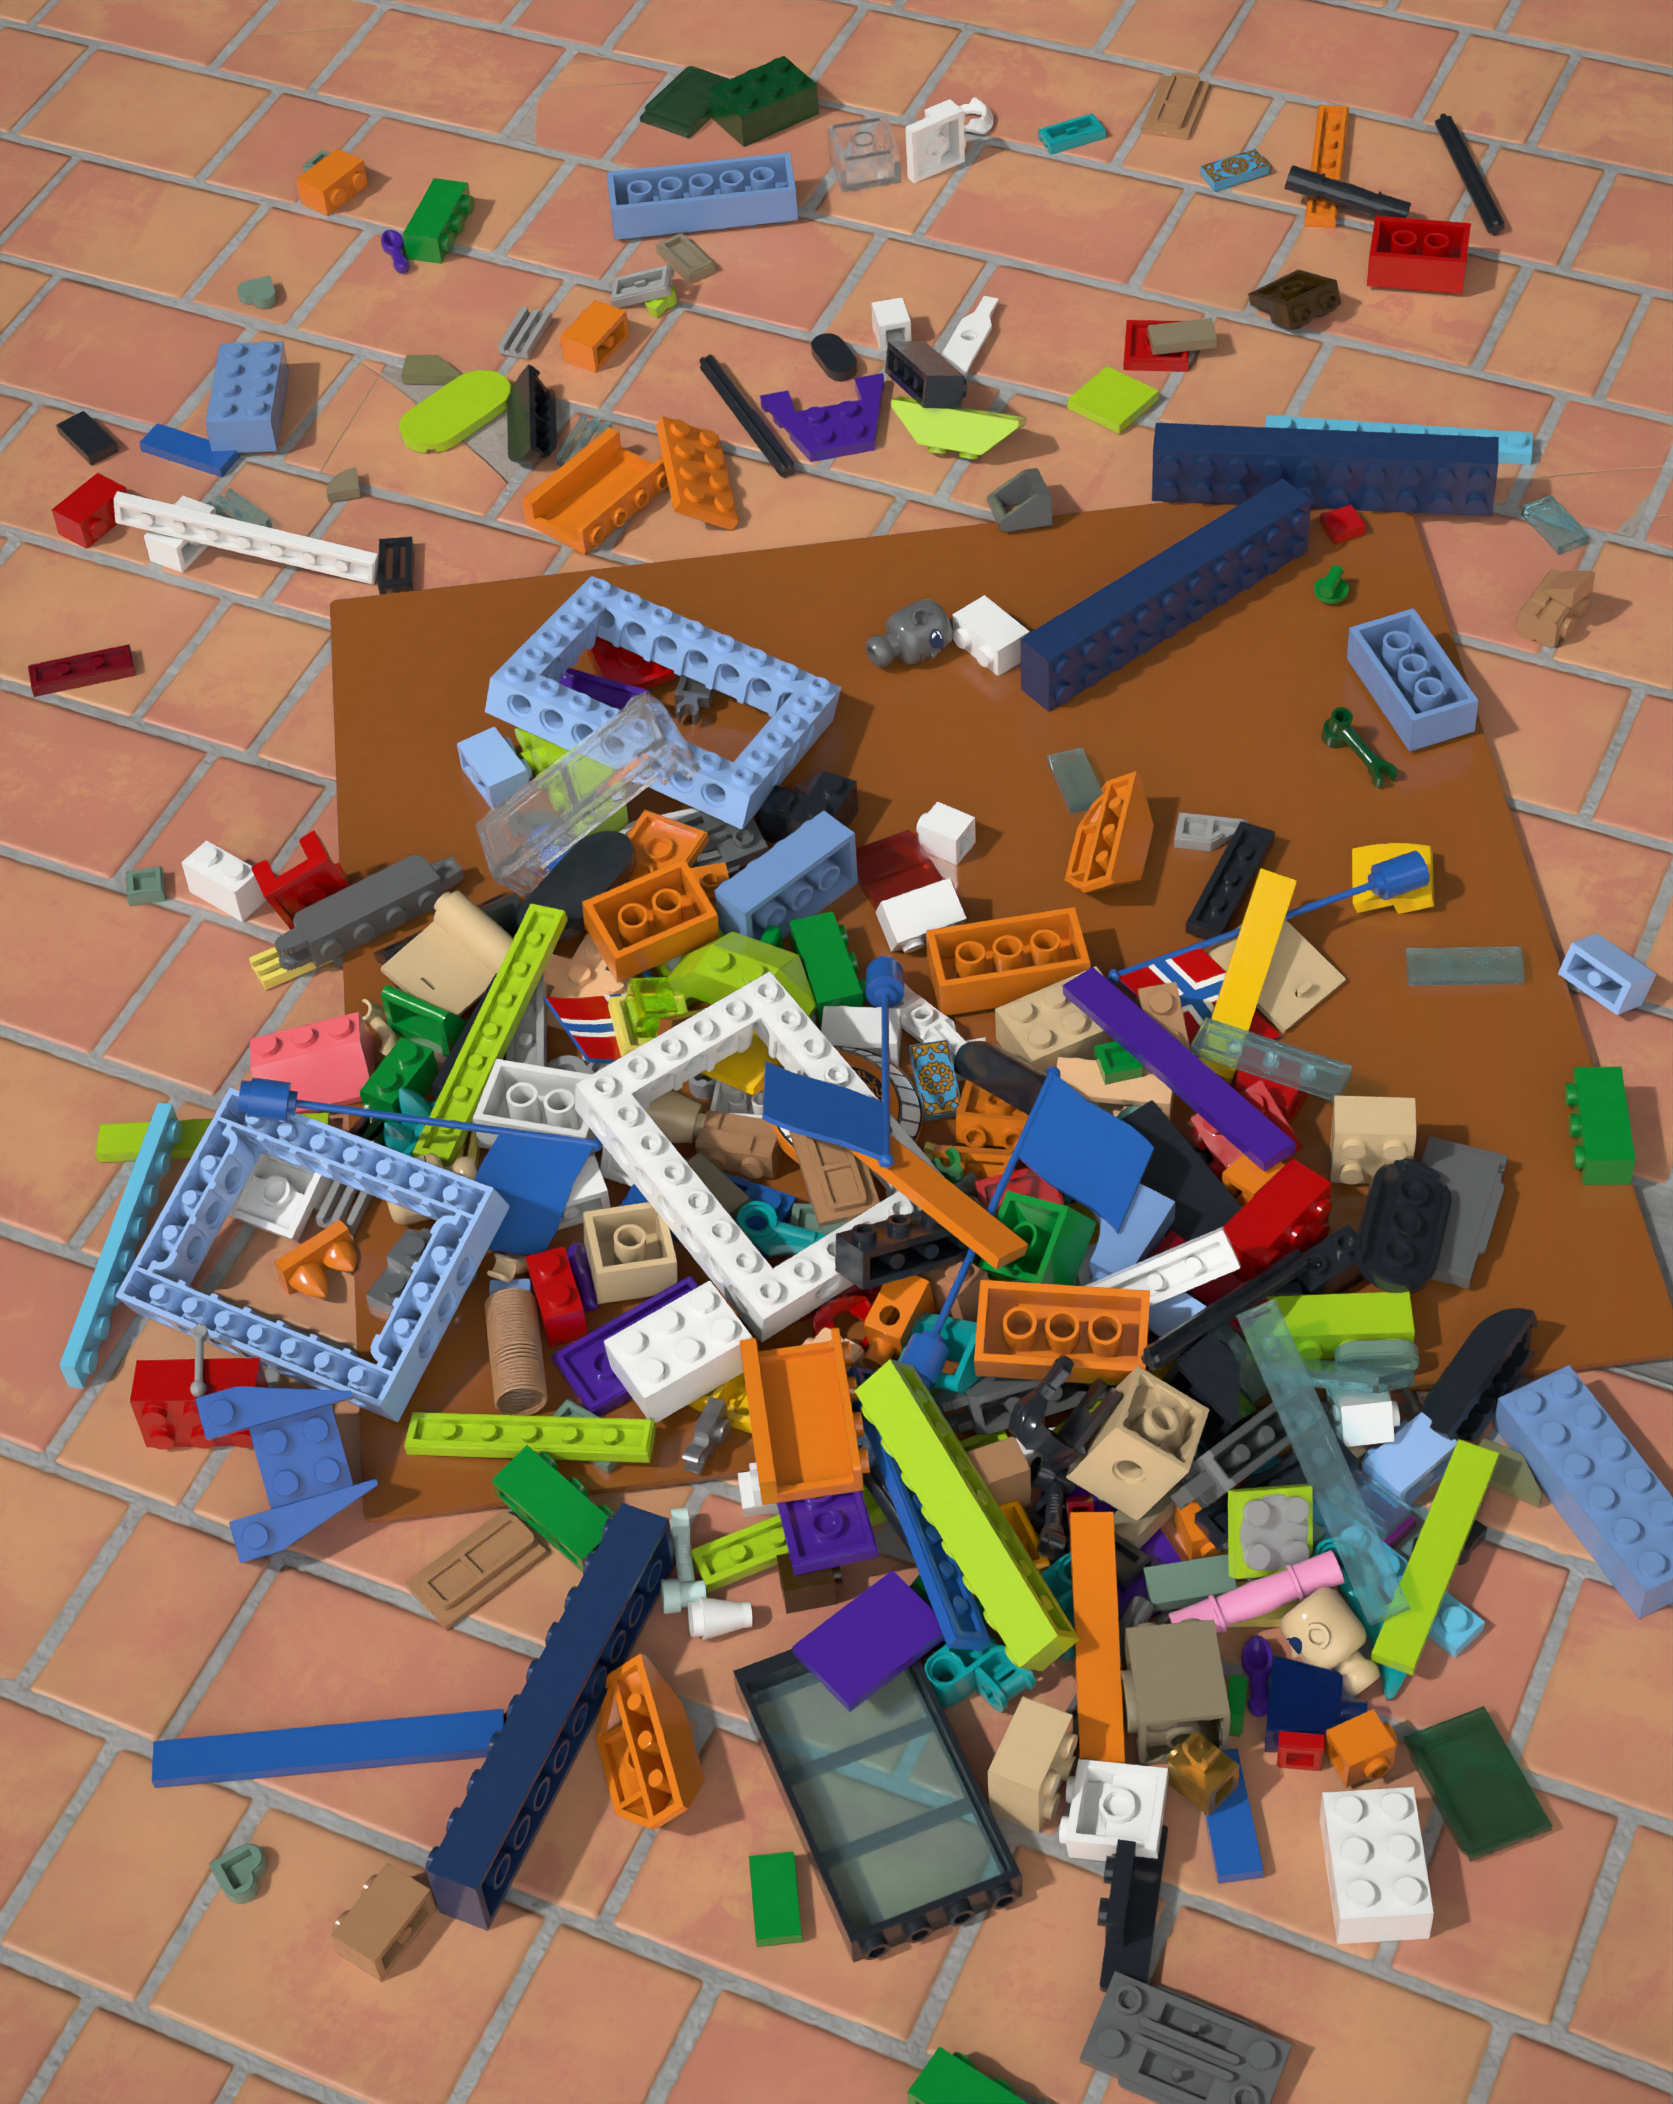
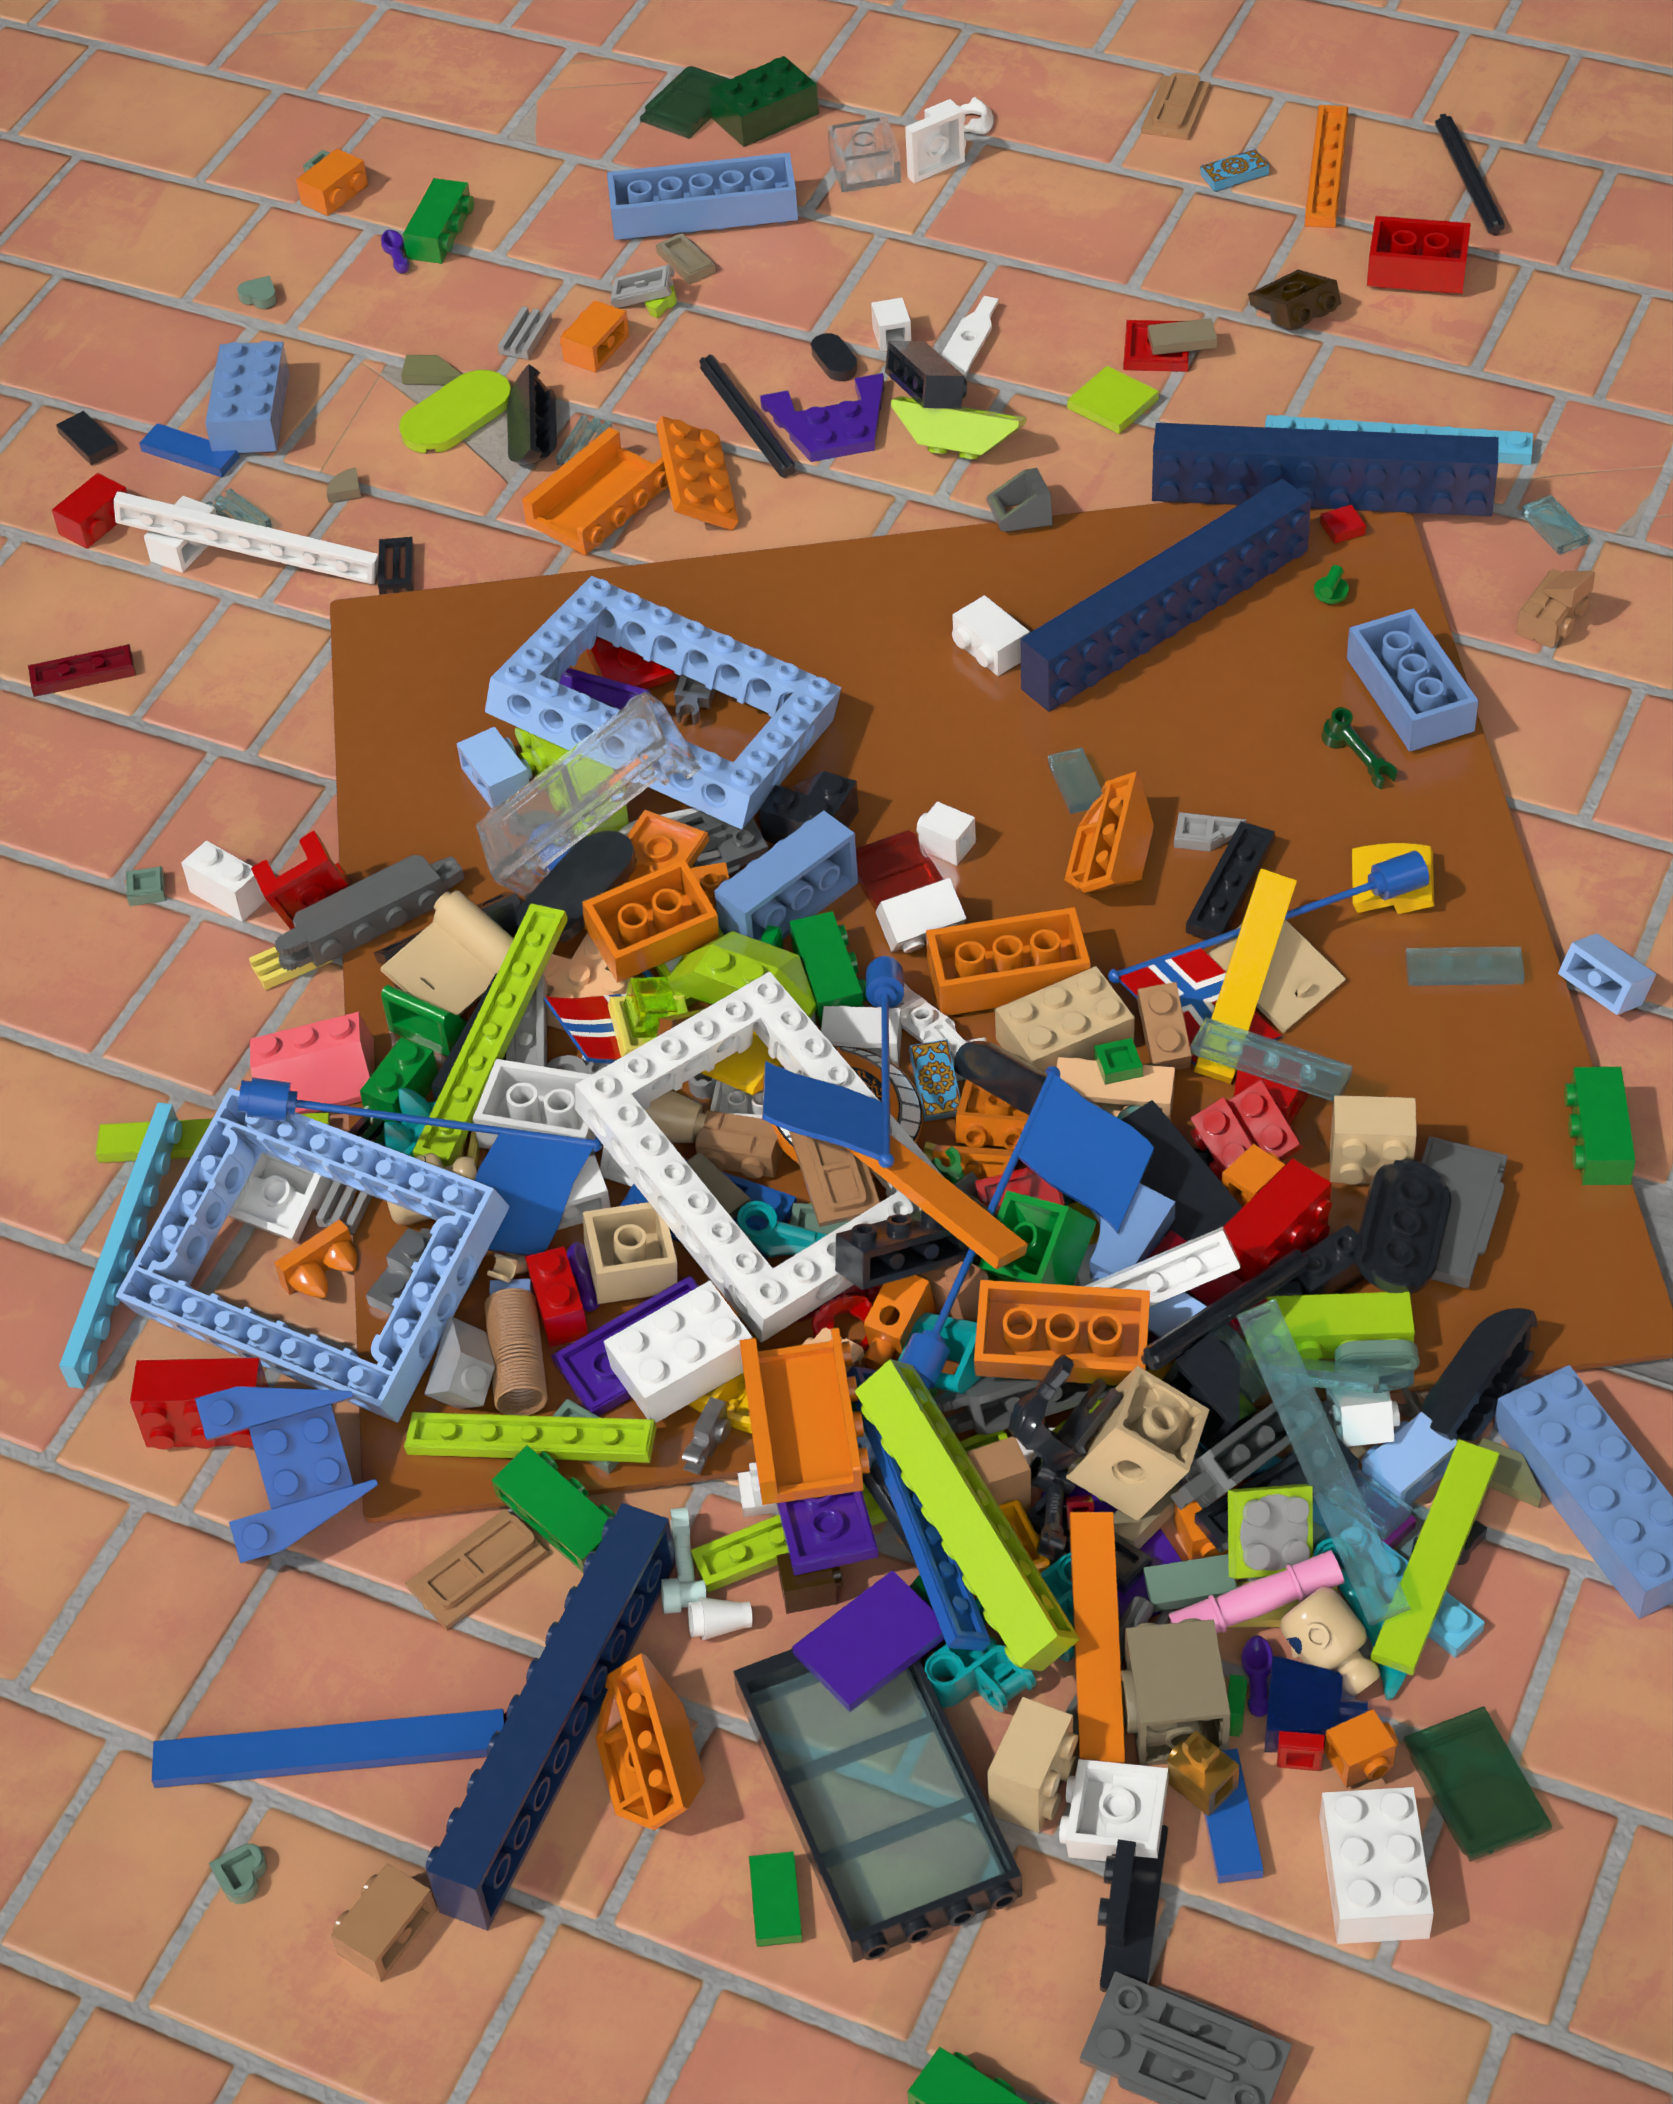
(199, 1335): light grey hinge -> none
(385, 1032): tan piece -> none
(461, 1366): none -> light grey slope
(911, 634): dark grey piece -> none
(1071, 134): teal tile -> none
(1179, 1069): dark purple tile -> none
(1344, 194): black piece -> none

